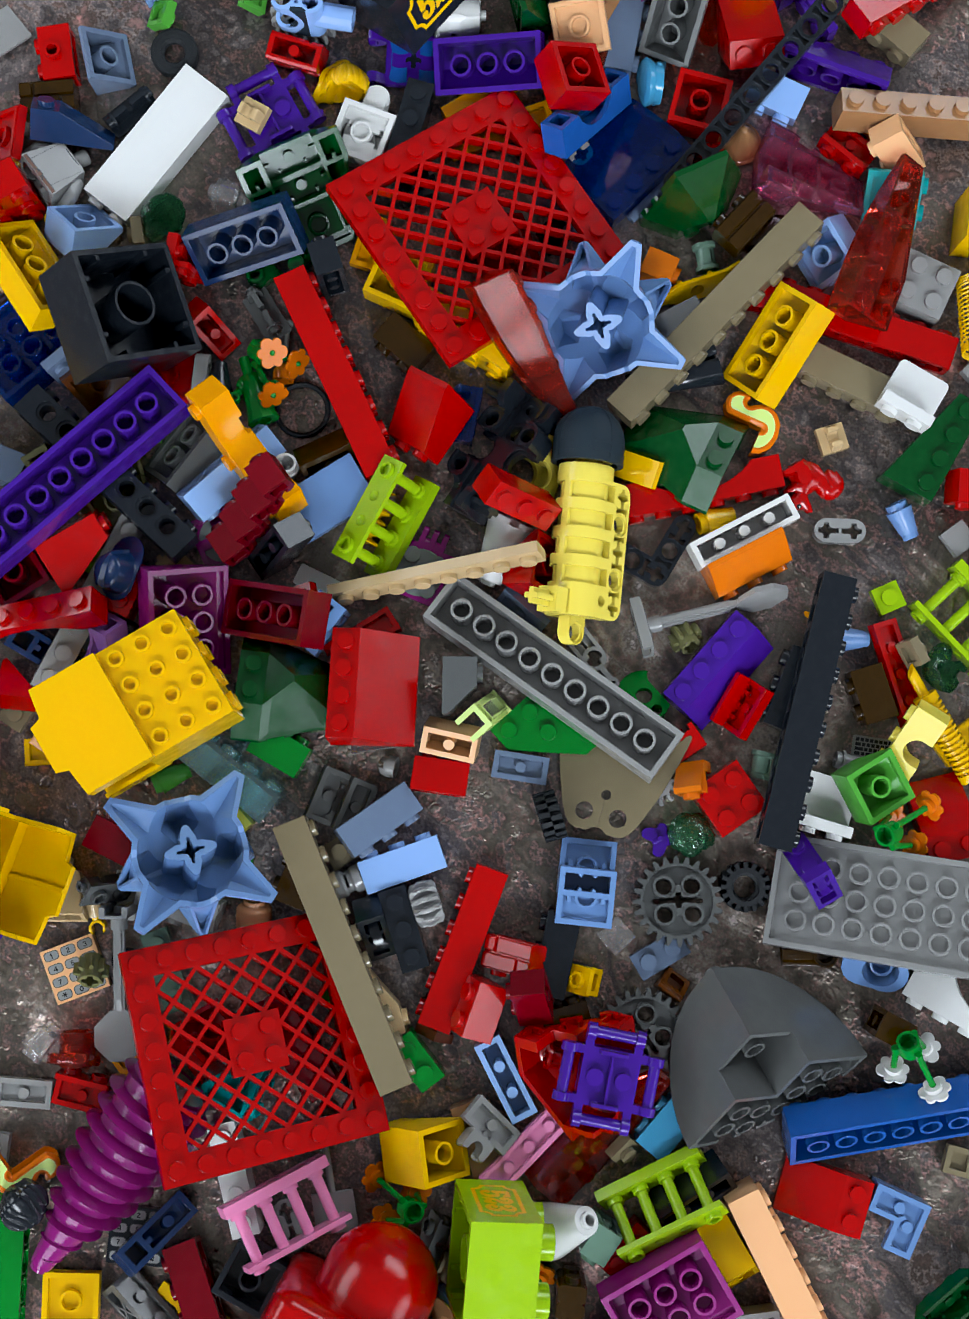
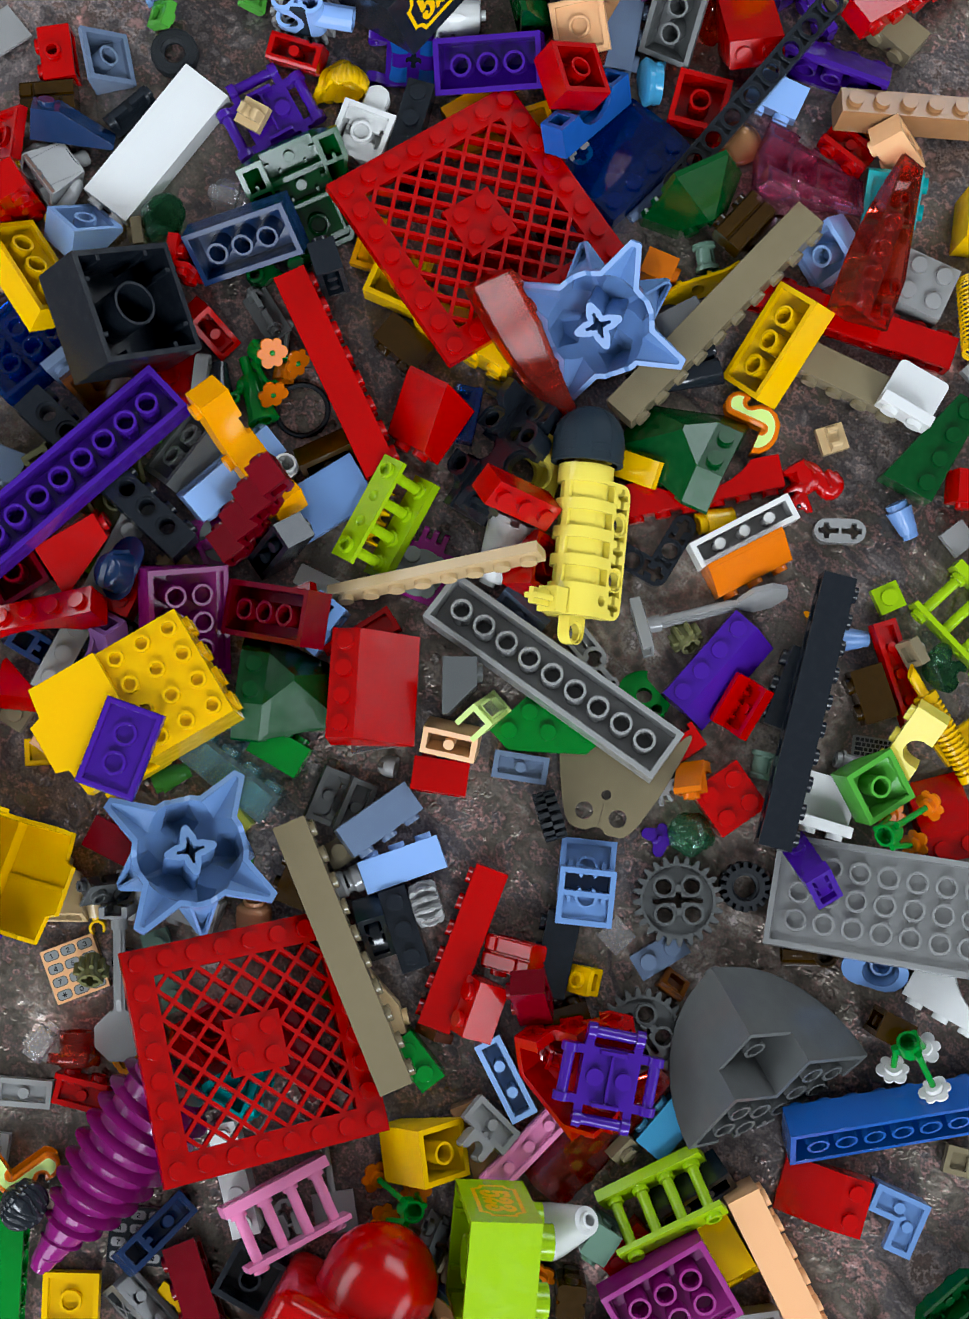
(120, 748): none -> dark purple tile

